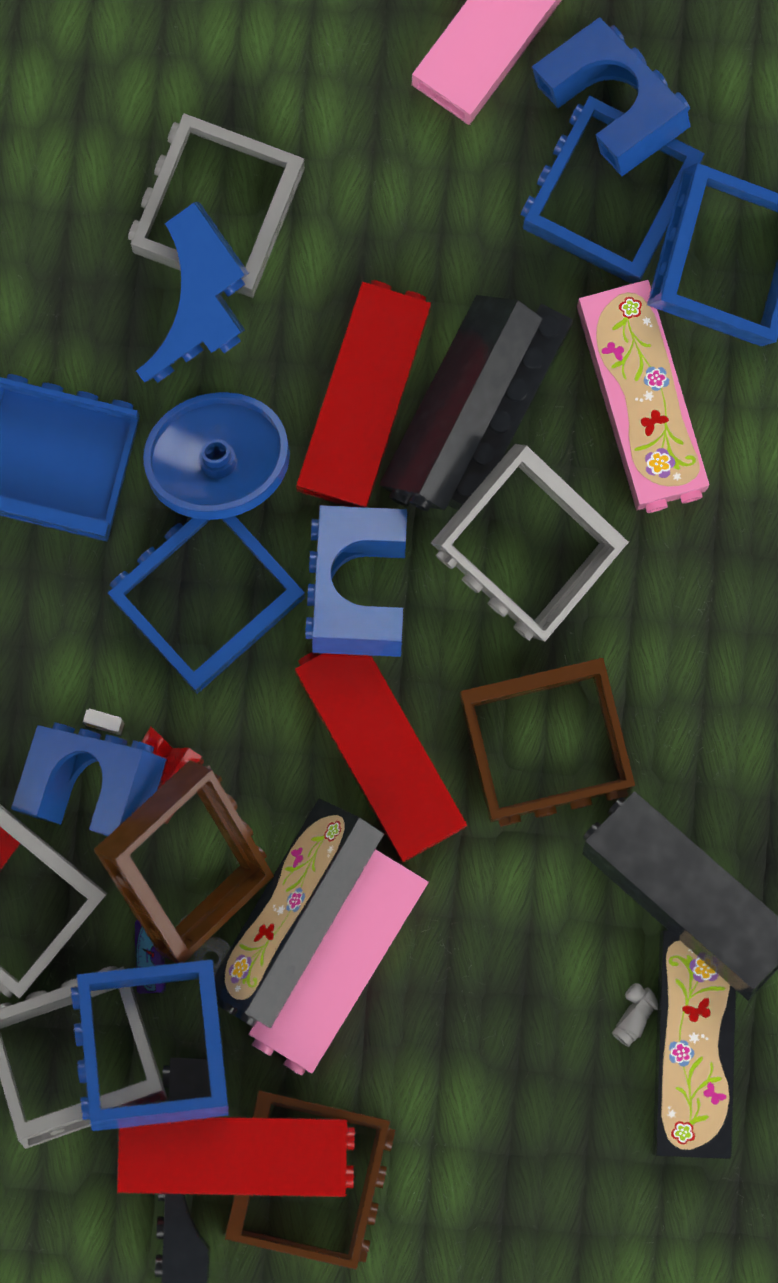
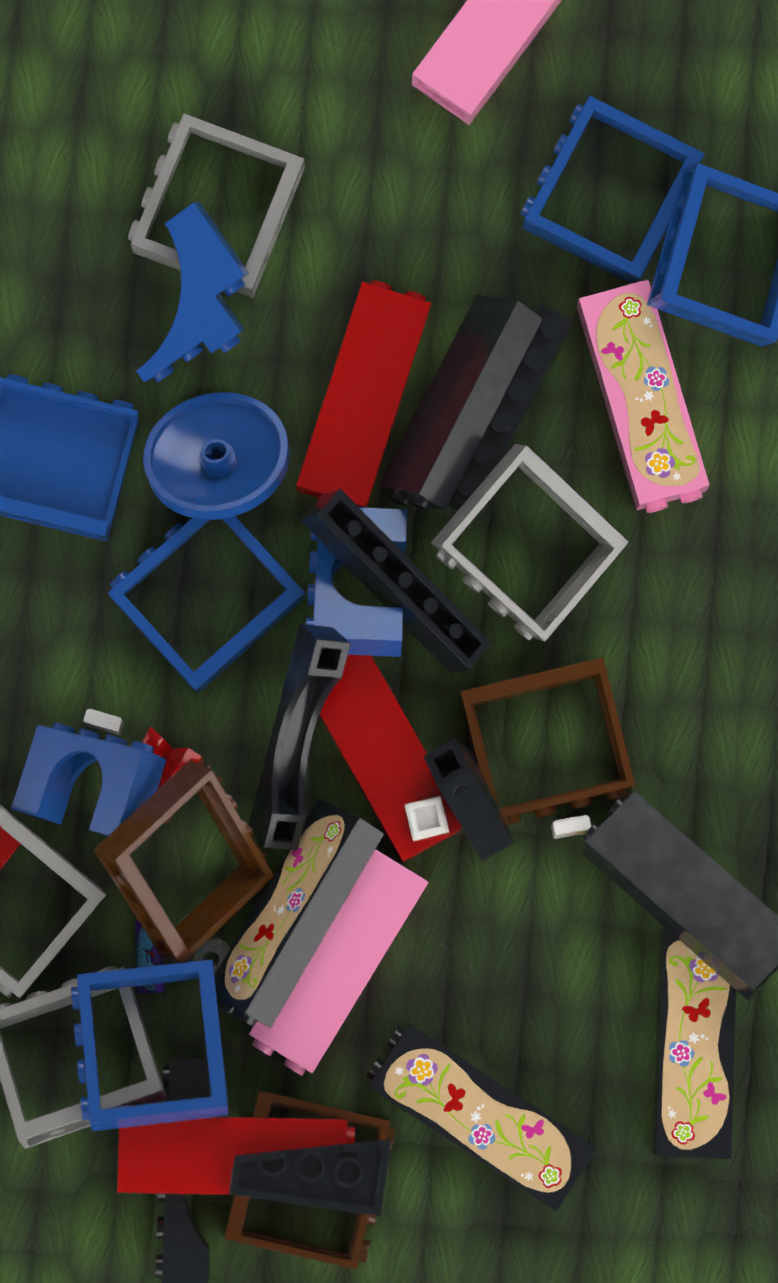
(312, 673): none -> black arch
(329, 1176): none -> black wing
(396, 580): none -> black brick
(426, 818): none -> white tile
(469, 797): none -> black slope
(480, 1116): none -> brick
(570, 826): none -> white tile
(602, 55): blue arch -> none
(635, 1018): light grey arm -> none

